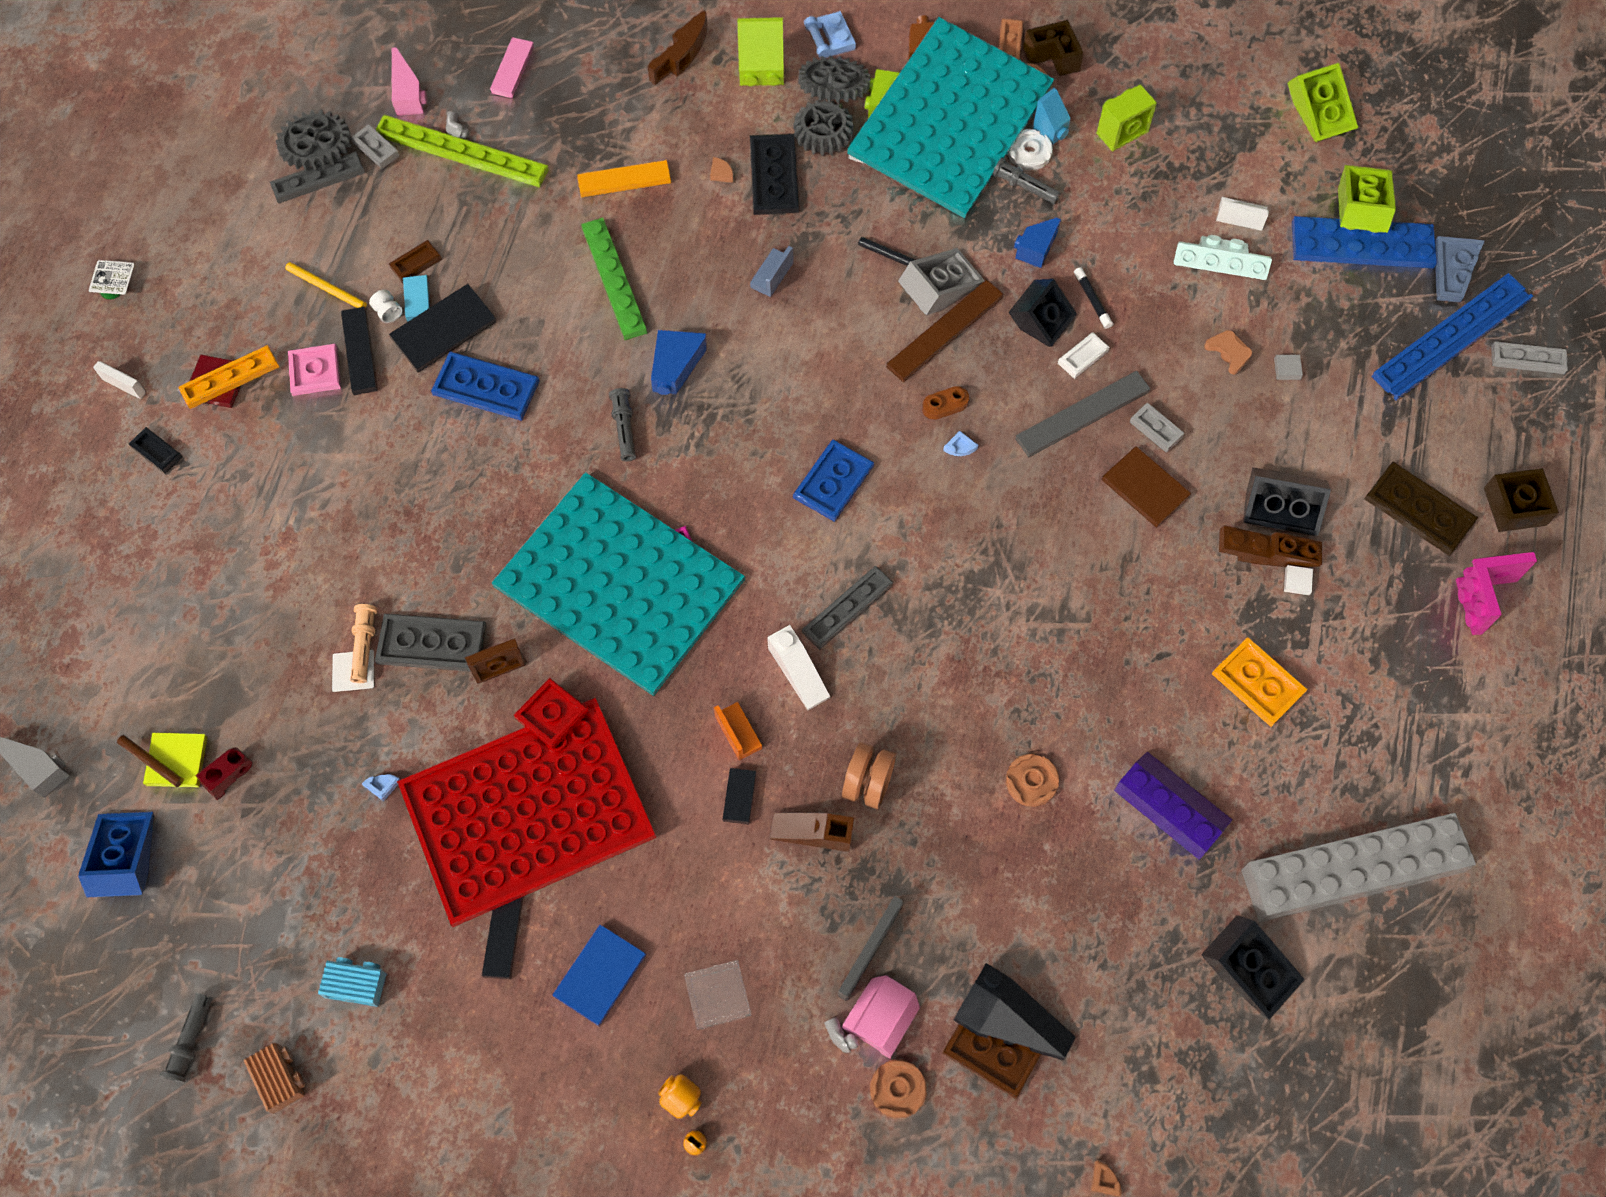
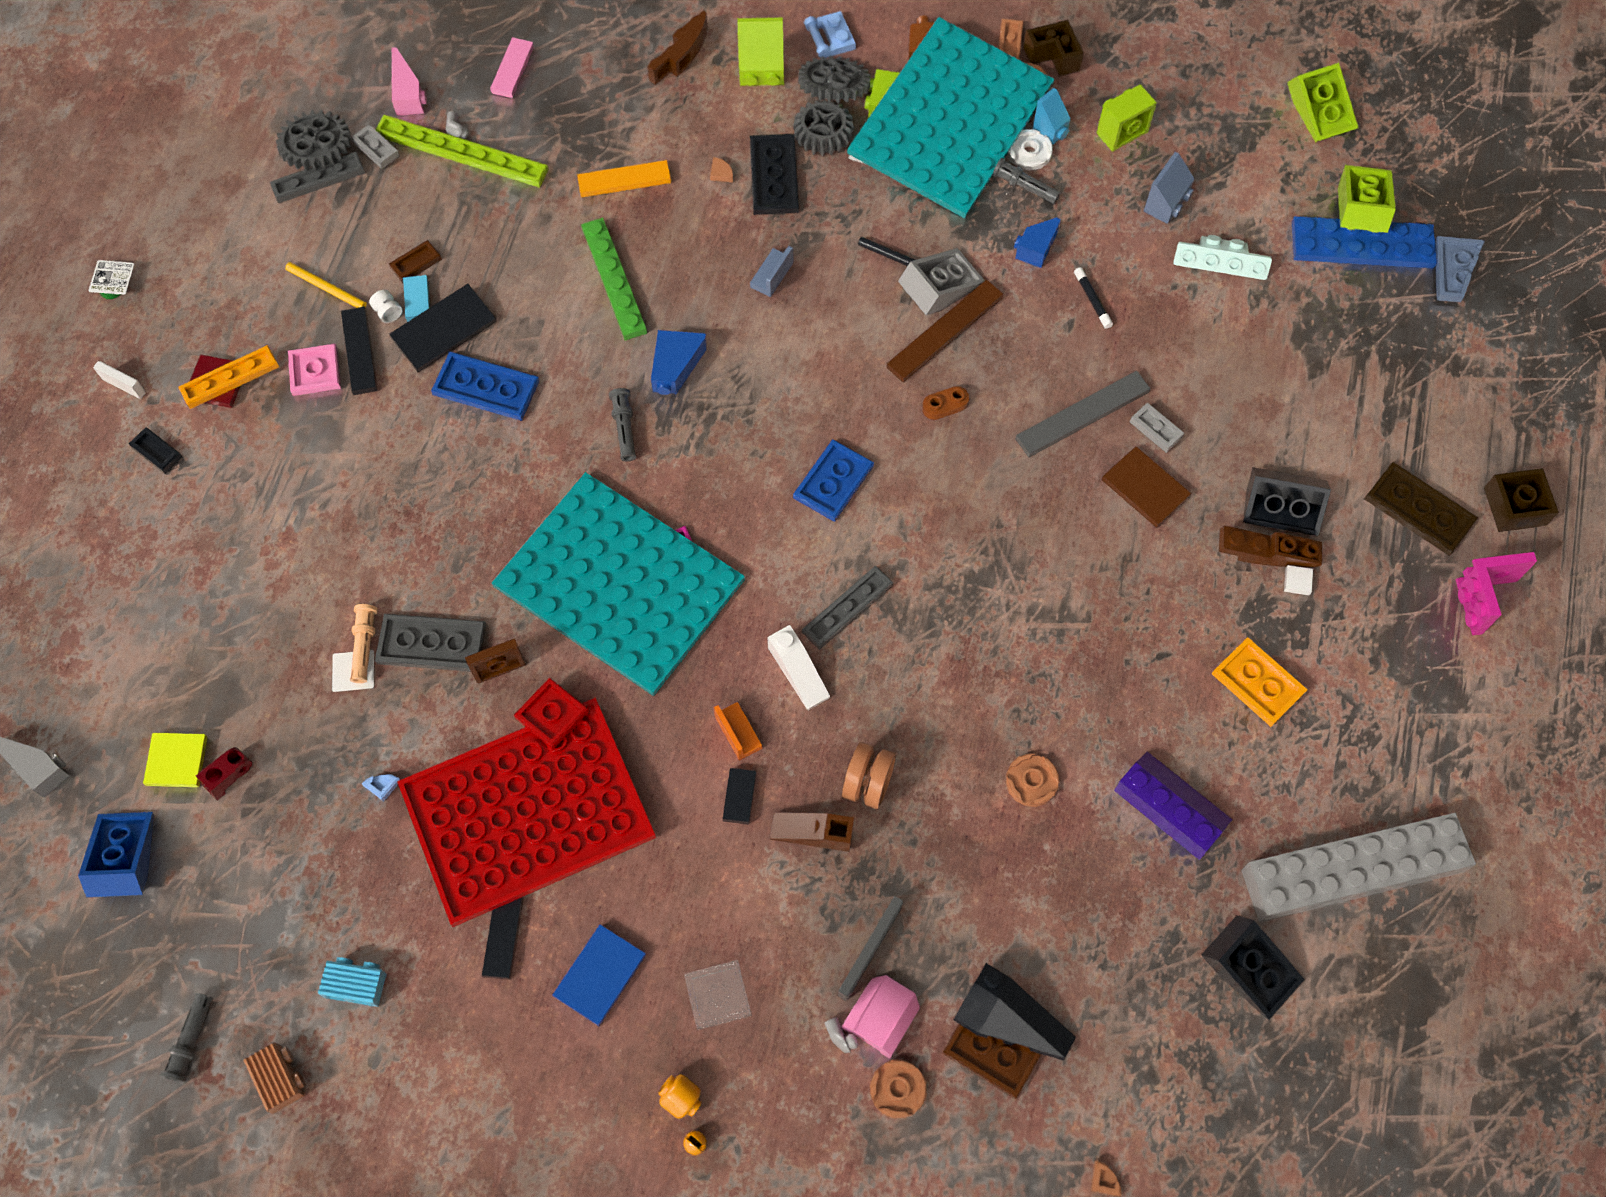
(150, 761): reddish brown bar -> none
(960, 445): light blue tile -> none
(1043, 311): black slope -> none
(1083, 355): white tile -> none
(1170, 190): none -> sand blue slope
(1231, 350): nougat piece -> none
(1242, 213): white panel -> none
(1288, 367): light grey tile -> none
(1451, 336): blue plate -> none
(1529, 357): light grey tile -> none

